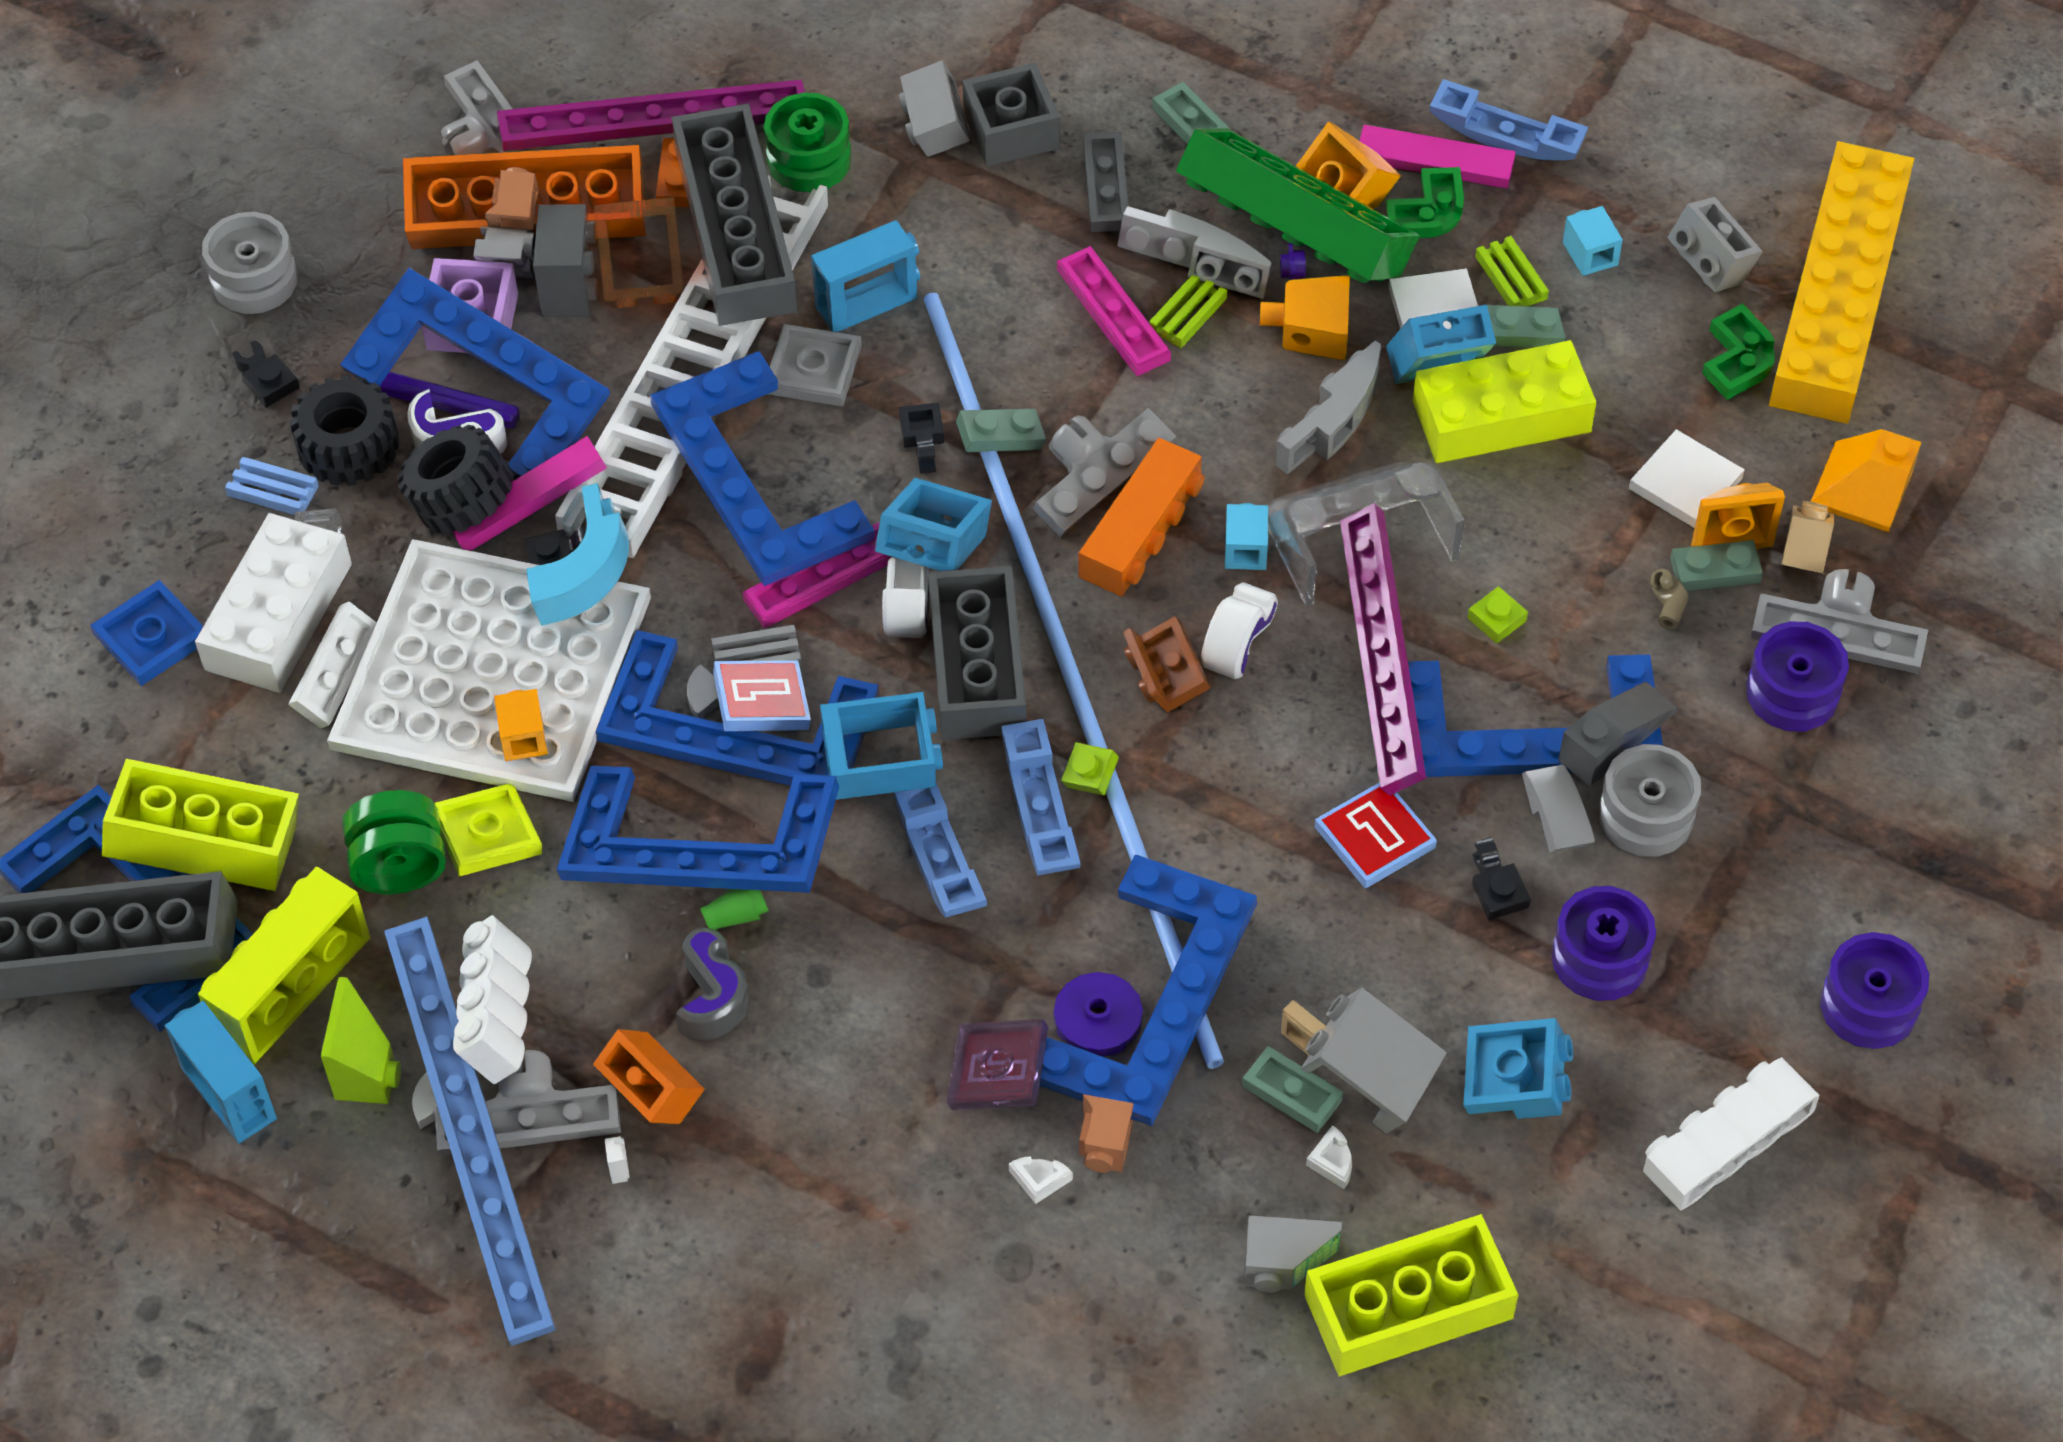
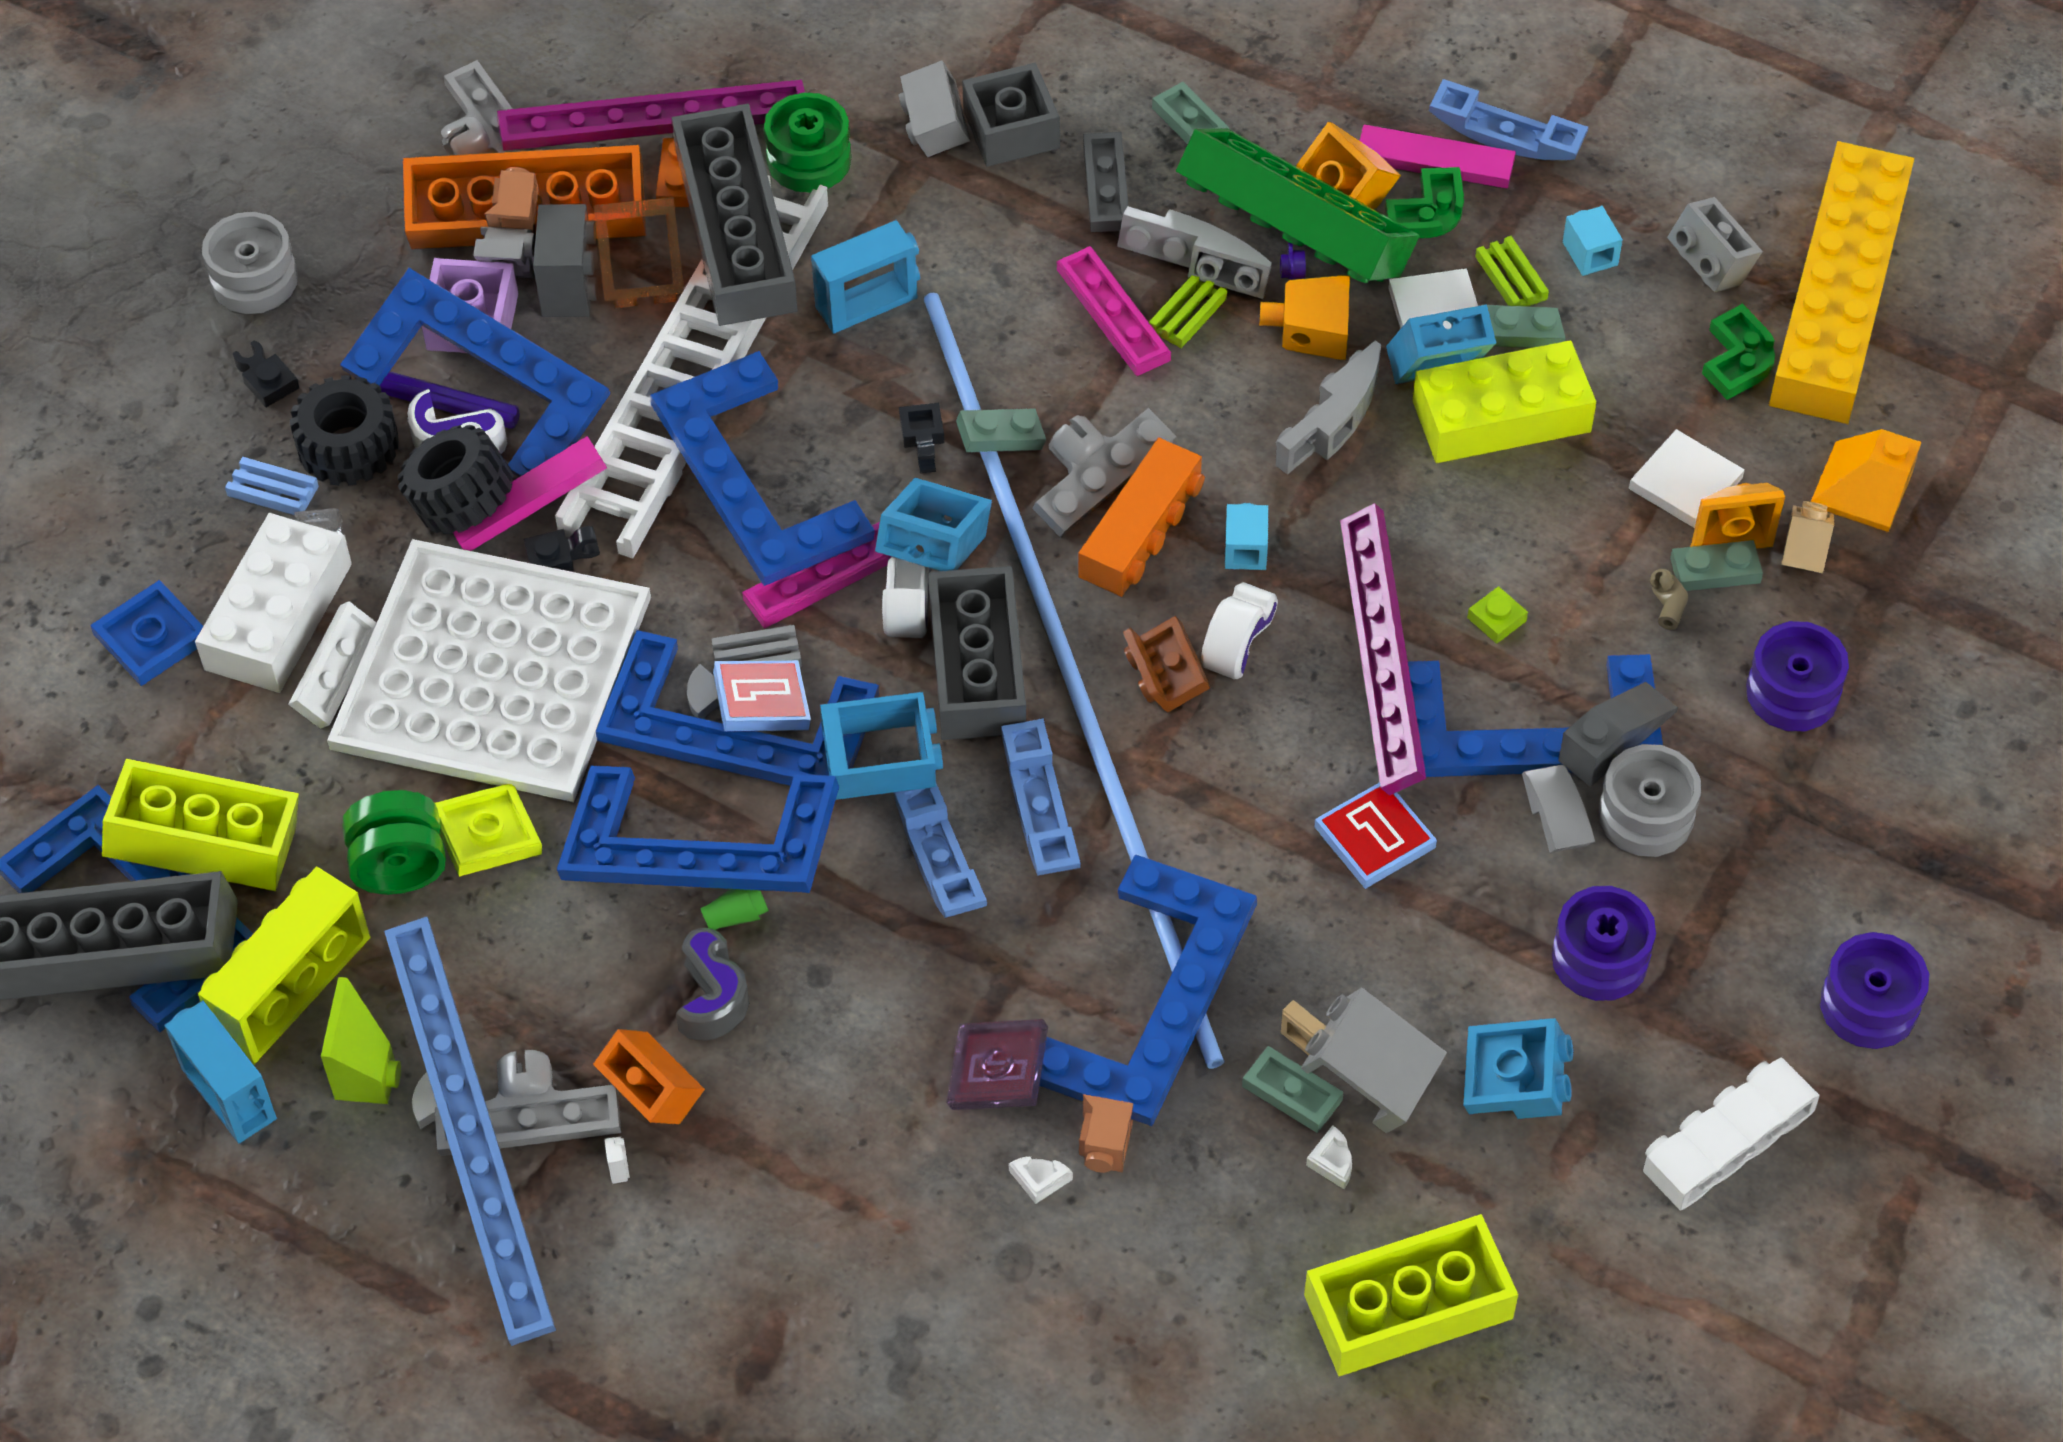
(492, 999): white brick -> none
(520, 724): light orange brick -> none
(589, 572): medium azure arch -> none
(814, 364): light grey plate -> none
(1090, 768): lime plate -> none
(1104, 1032): dark purple plate -> none
(1285, 1249): light grey slope -> none
(1326, 504): clear windscreen -> none
(1496, 886): black plate -> none
(1849, 618): light grey plate -> none

